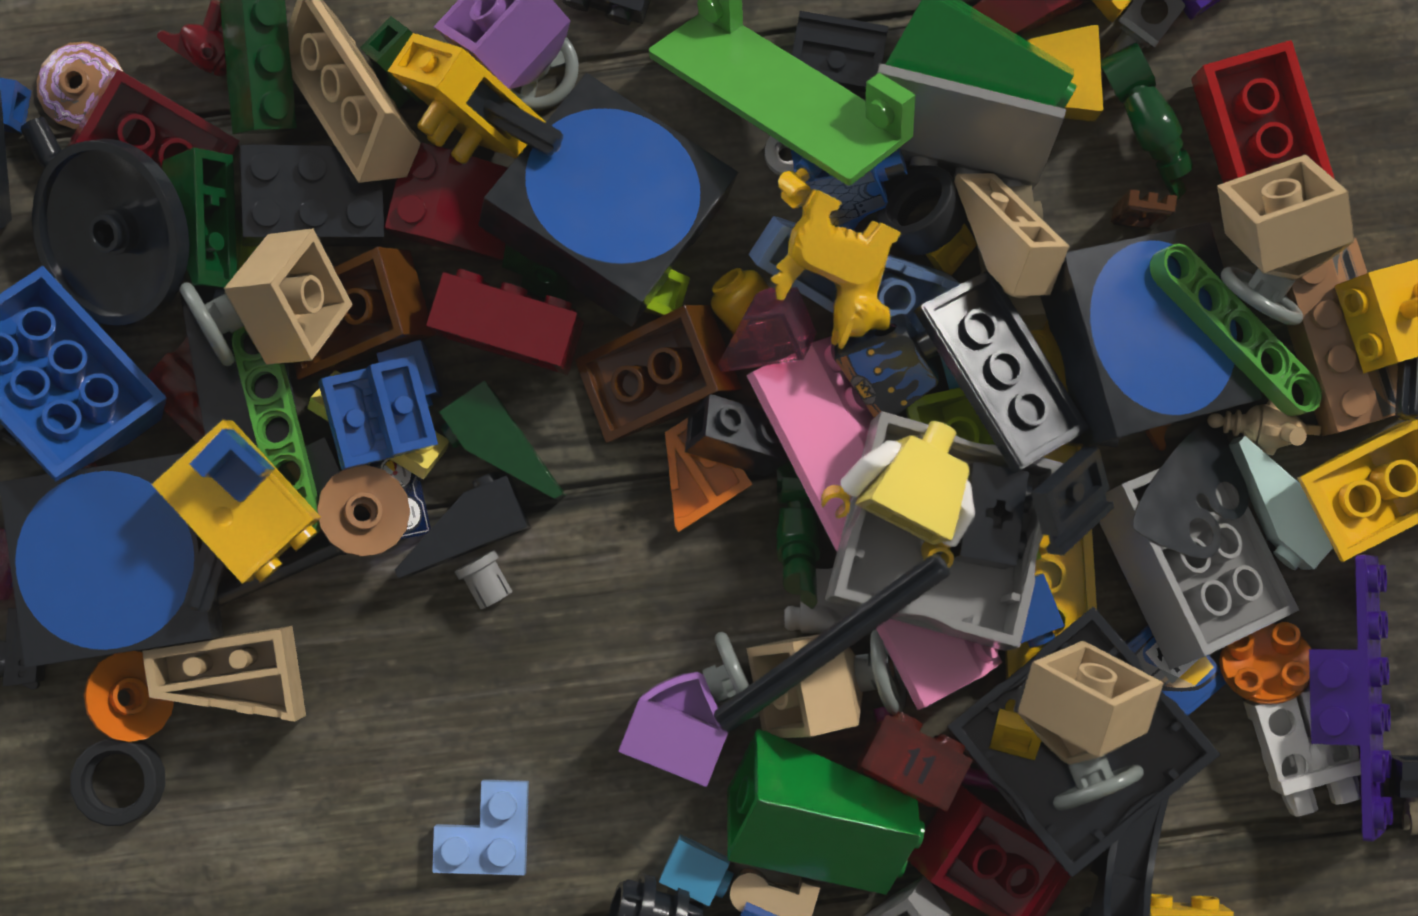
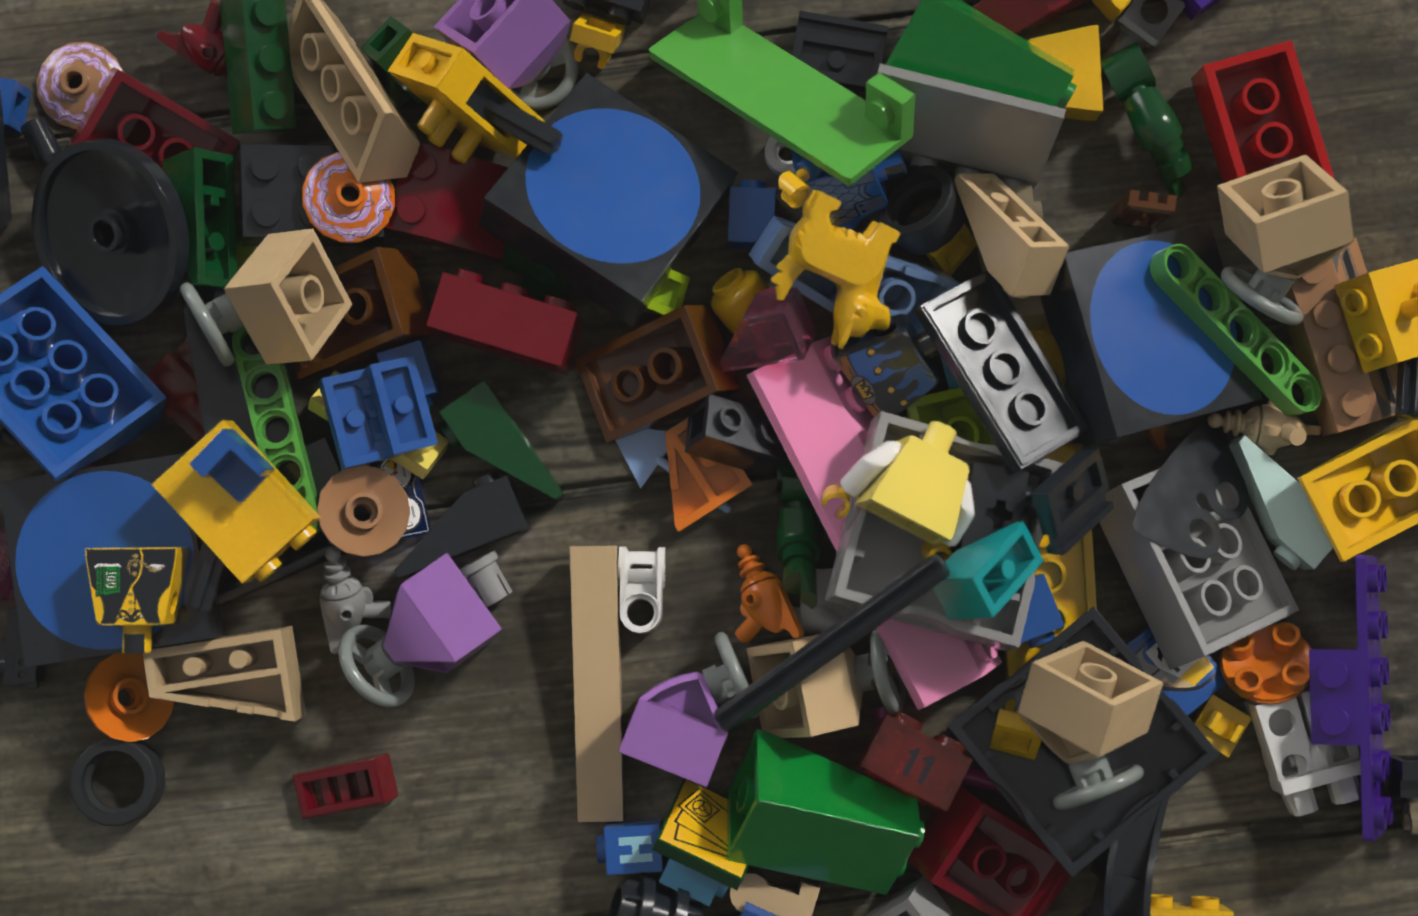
(136, 590): none -> black torso
(340, 218): none -> dish
(345, 599): none -> light grey piece
(374, 781): none -> dark red slope
(431, 626): none -> medium lavender piece
(496, 844): light blue plate -> none
(597, 34): none -> yellow tile
(597, 683): none -> tan slope
(628, 847): none -> blue brick
(641, 584): none -> white piece
(646, 451): none -> light blue piece
(698, 834): none -> yellow tile
(749, 213): none -> blue brick
(763, 600): none -> orange piece
(988, 573): none -> teal slope
(1221, 724): none -> yellow tile

